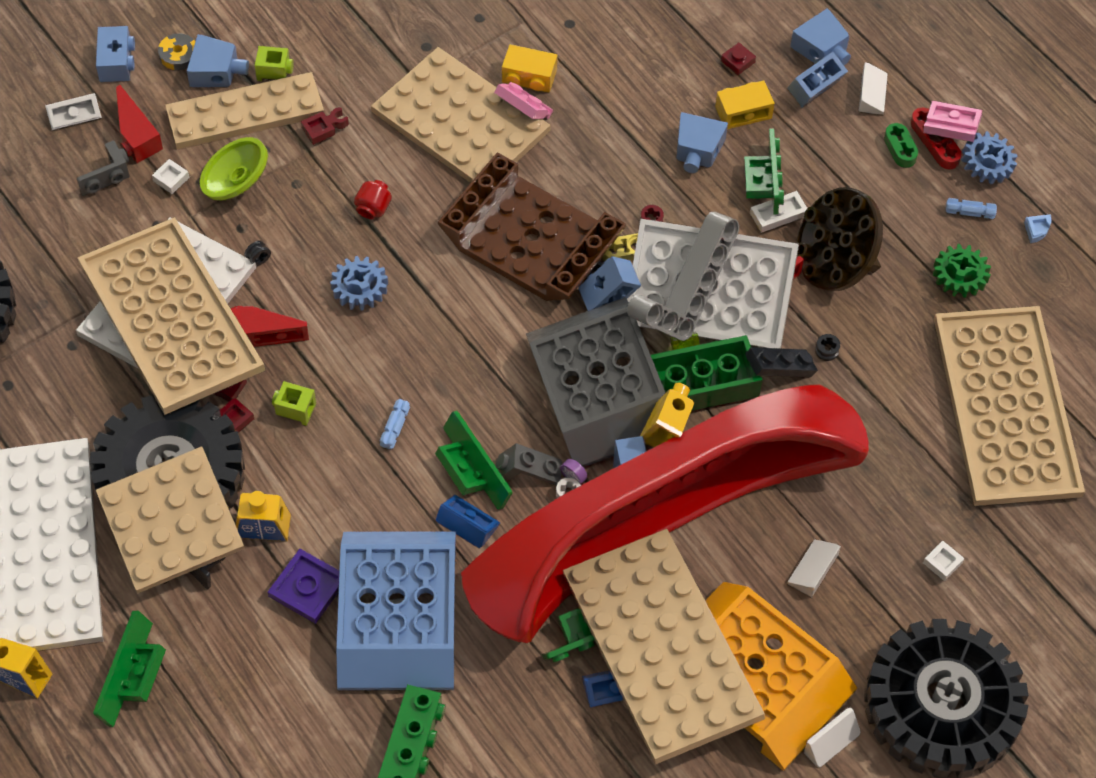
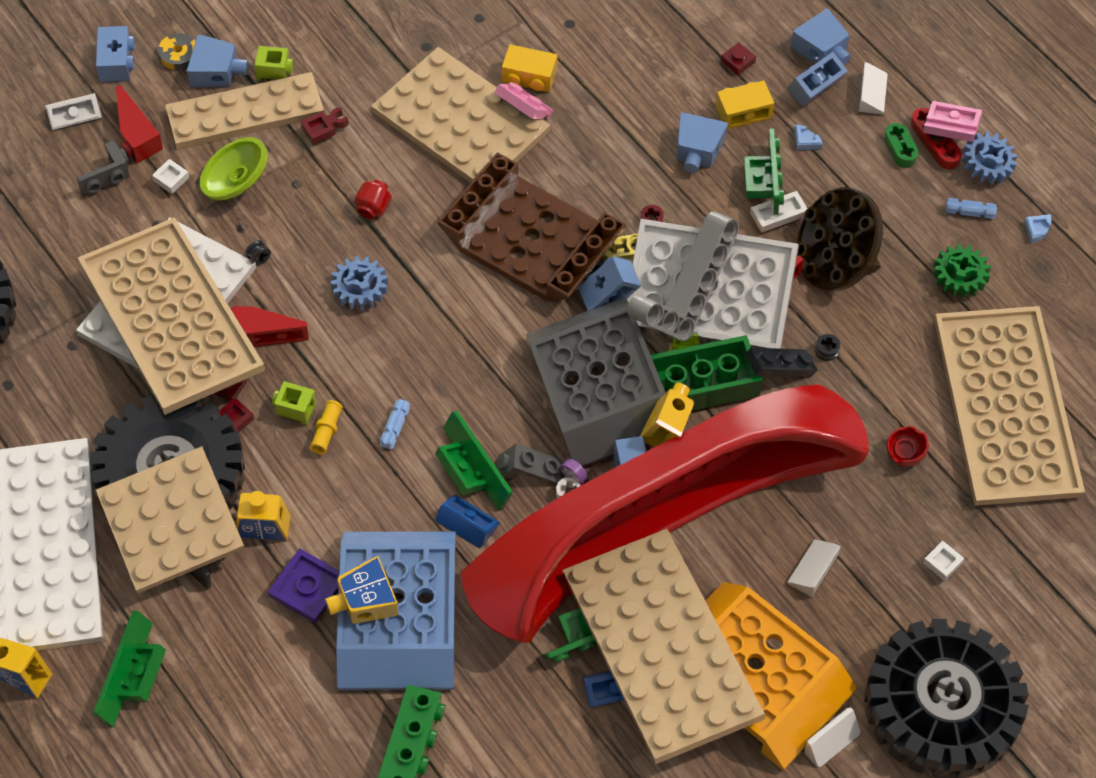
(326, 427): none -> yellow pin
(364, 594): none -> torso
(806, 139): none -> light blue tile
(907, 446): none -> red hair

